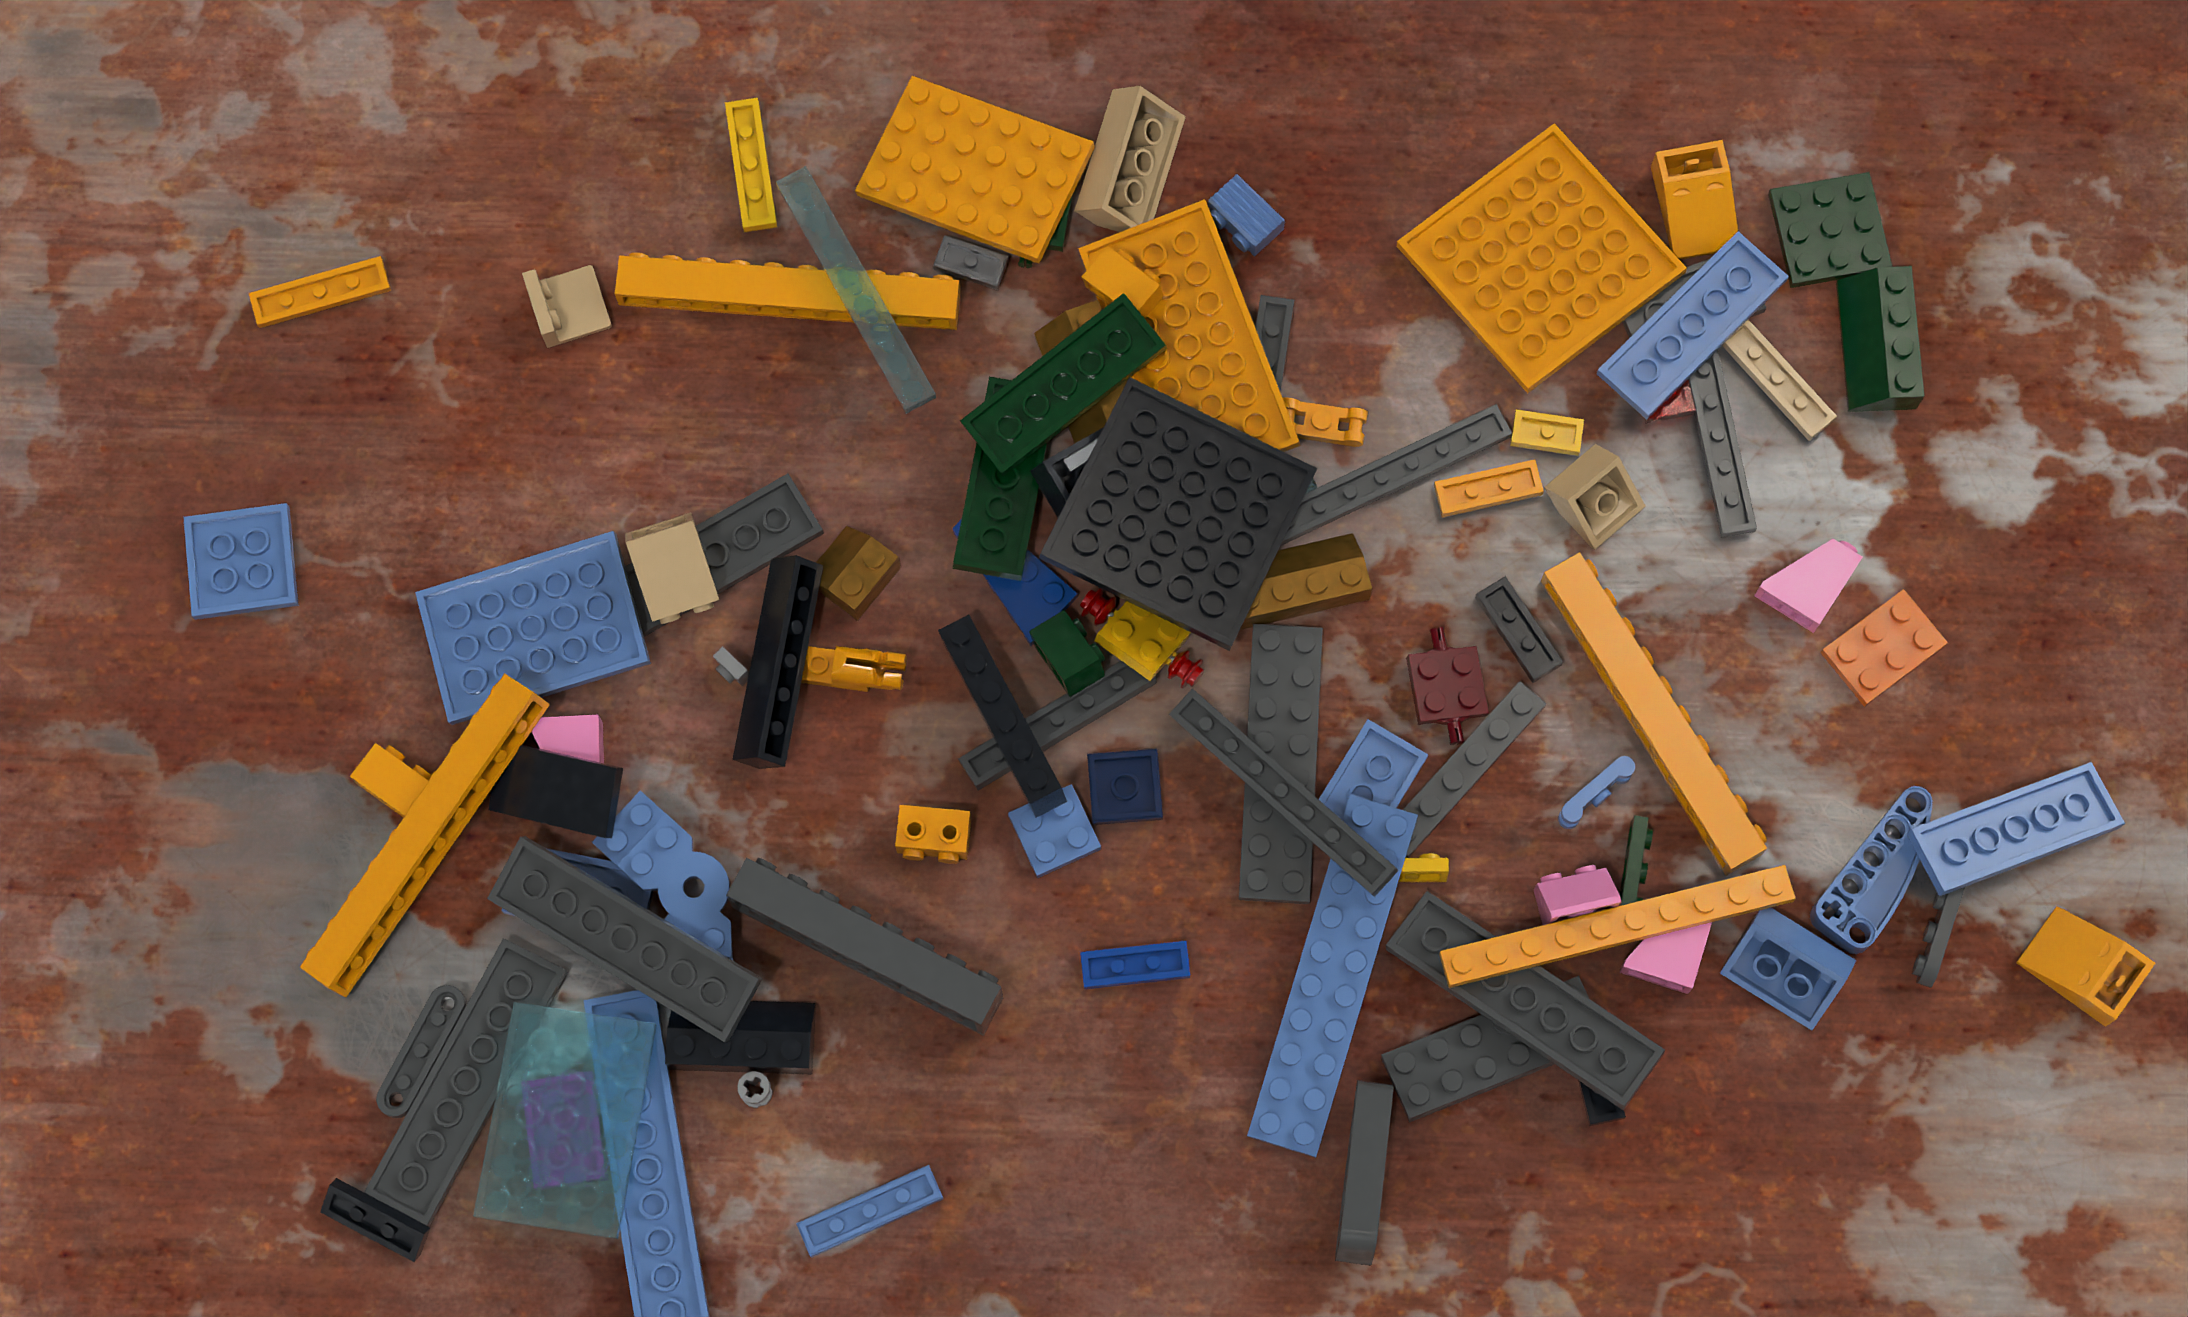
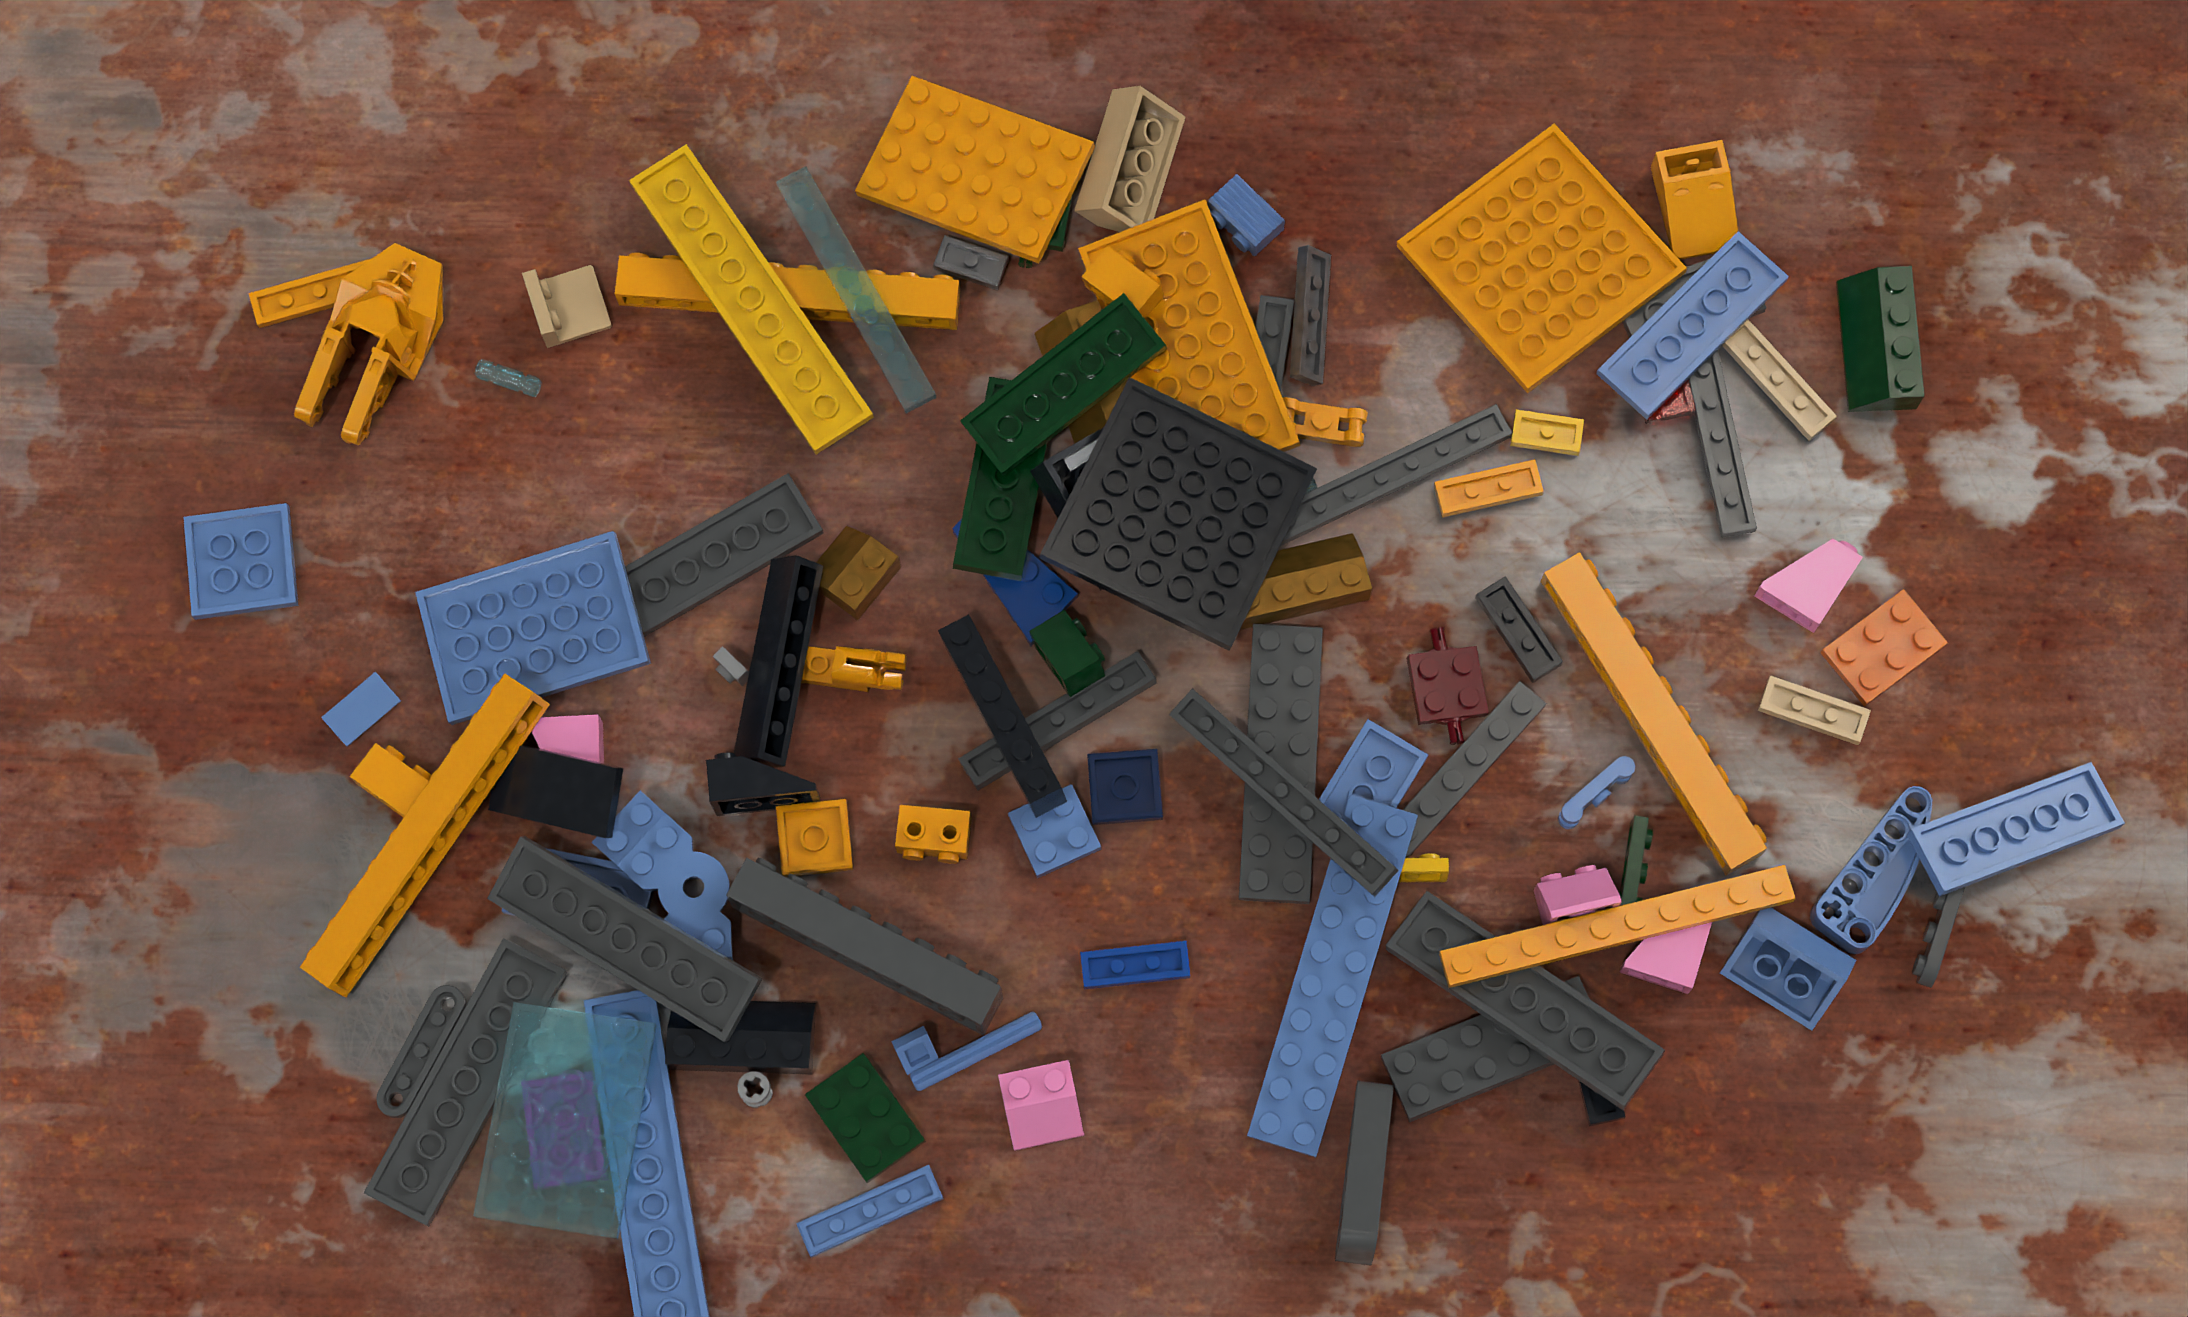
(361, 709): none -> medium blue hinge
(375, 1219): black plate -> none
(395, 300): none -> light orange connector
(508, 378): none -> clear light blue axle
(672, 568): tan slope -> none
(748, 786): none -> black slope
(751, 165): yellow plate -> none
(751, 299): none -> yellow plate
(814, 837): none -> light orange plate
(865, 1118): none -> dark green plate
(915, 1050): none -> medium blue plate
(976, 1051): none -> medium blue axle
(1041, 1105): none -> bright pink slope
(1141, 639): yellow plate -> none
(1310, 315): none -> flat silver plate
(1595, 495): tan slope -> none
(1814, 710): none -> tan plate
(1829, 229): dark green plate -> none
(2086, 965): light orange slope -> none

